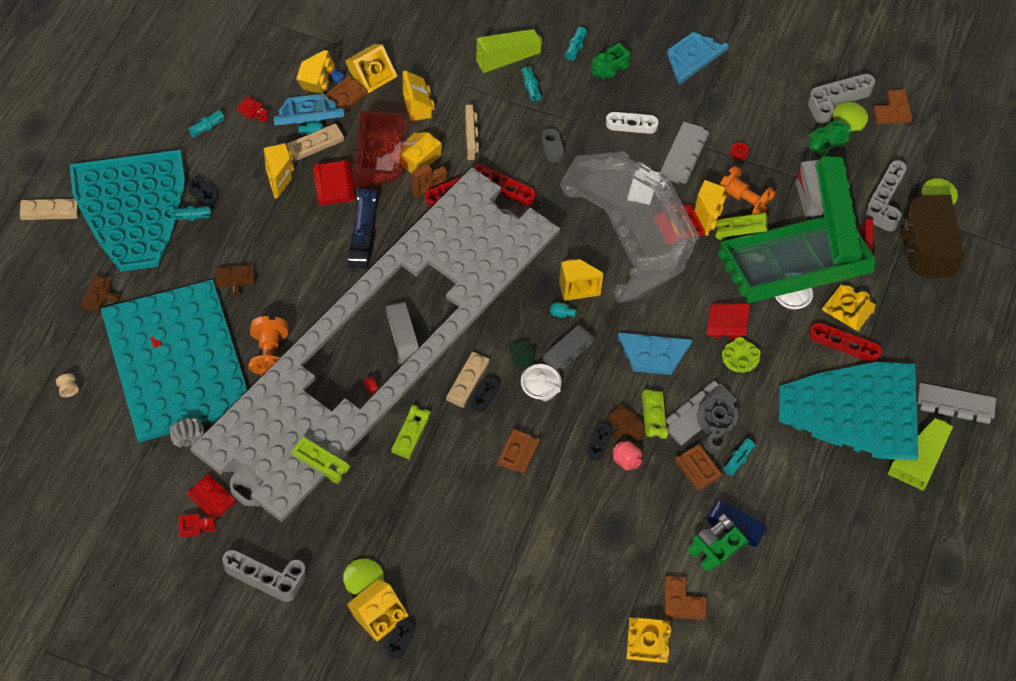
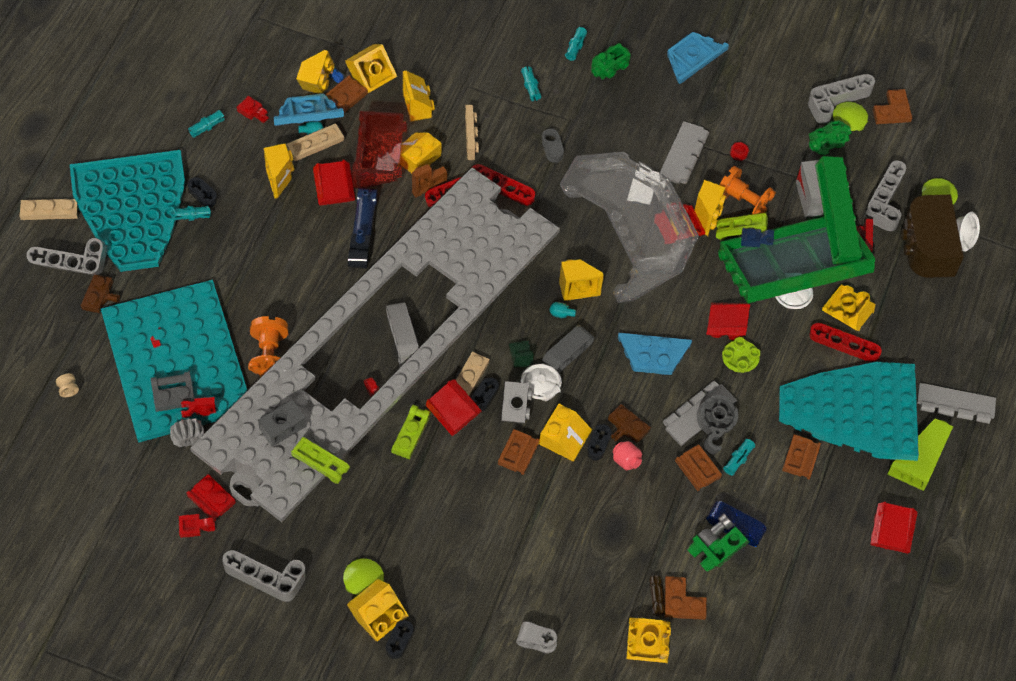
(65, 258): none -> light grey beam
(172, 397): none -> dark grey plate
(201, 406): none -> red plate
(234, 277): reddish brown plate -> none
(277, 432): none -> dark grey brick
(453, 407): none -> red slope
(506, 48): lime slope -> none
(513, 390): none -> light grey brick
(535, 636): none -> light grey piece
(565, 433): none -> yellow slope
(645, 119): white beam -> none
(654, 414): lime plate -> none
(656, 595): none -> dark brown axle
(754, 237): none -> dark blue plate
(801, 456): none -> dark orange plate
(893, 527): none -> red slope
(968, 230): none -> white piece

